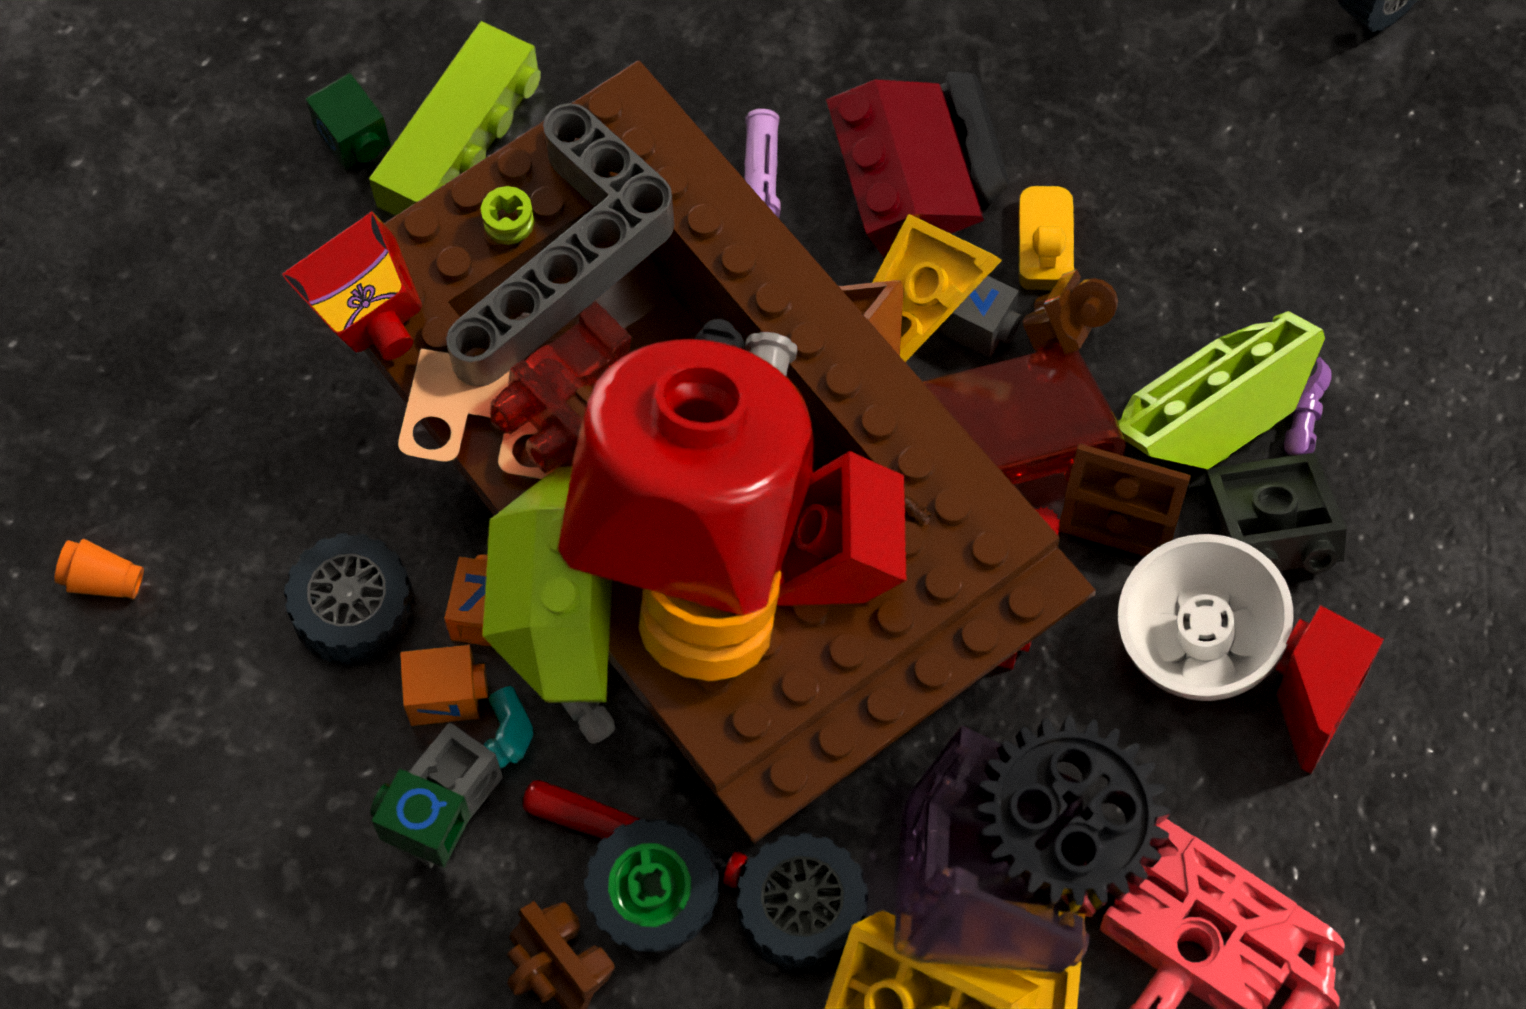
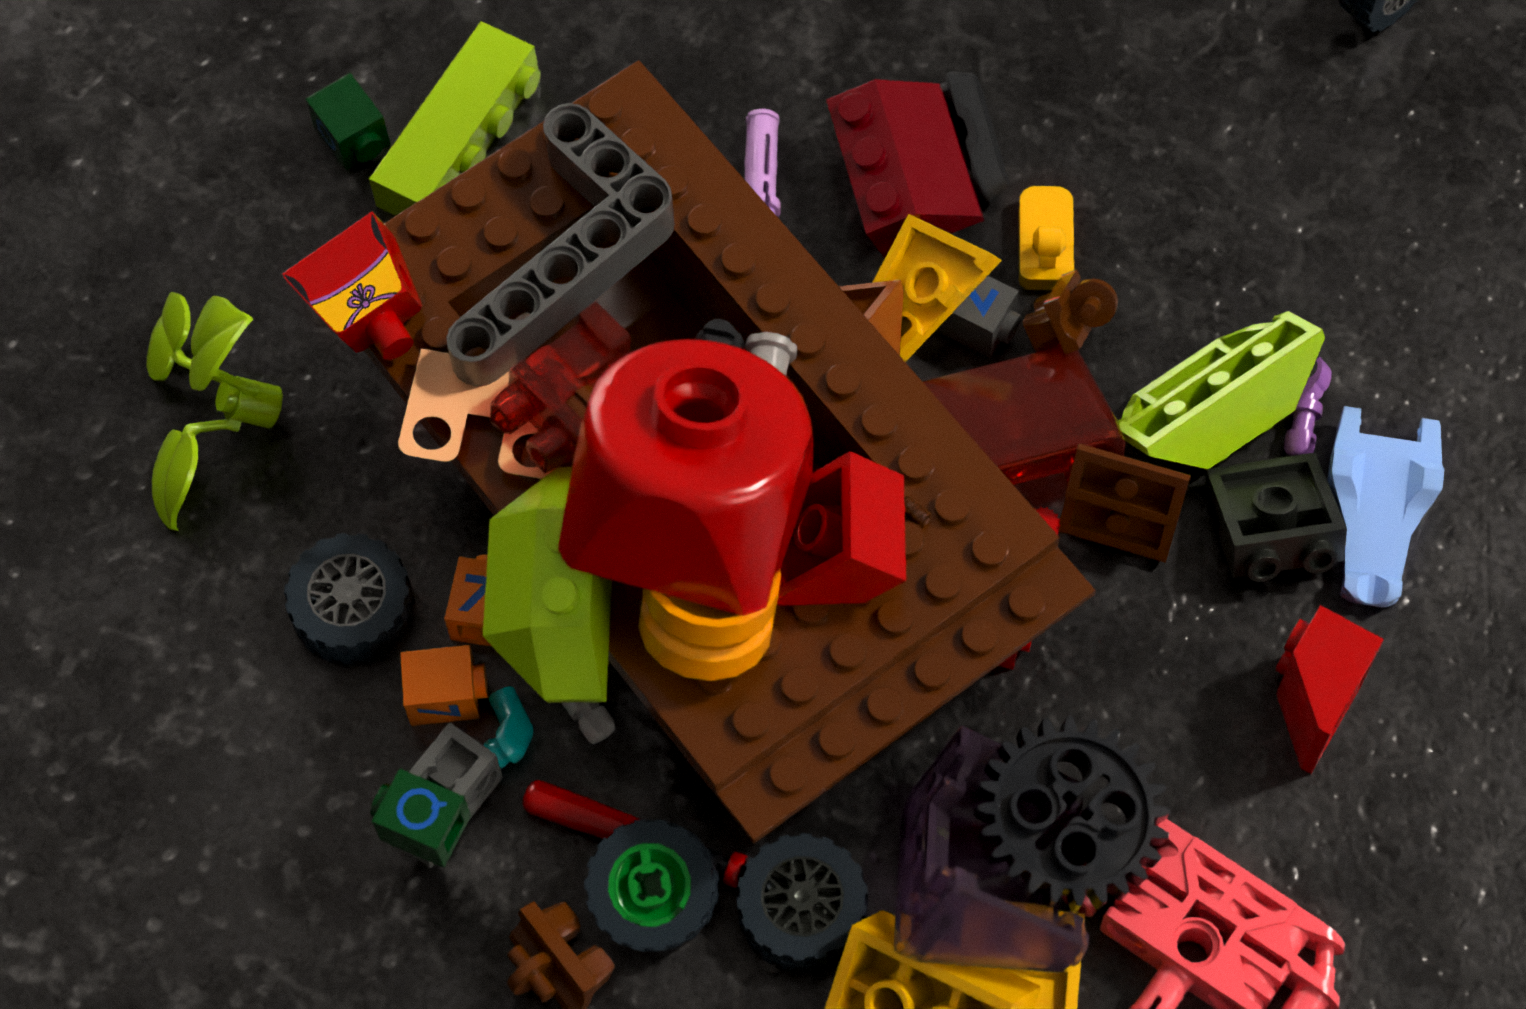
(96, 571): orange cone -> none
(238, 397): none -> lime plant
(509, 200): lime bush -> none
(1205, 591): white piece -> none
(1382, 496): none -> light blue animal

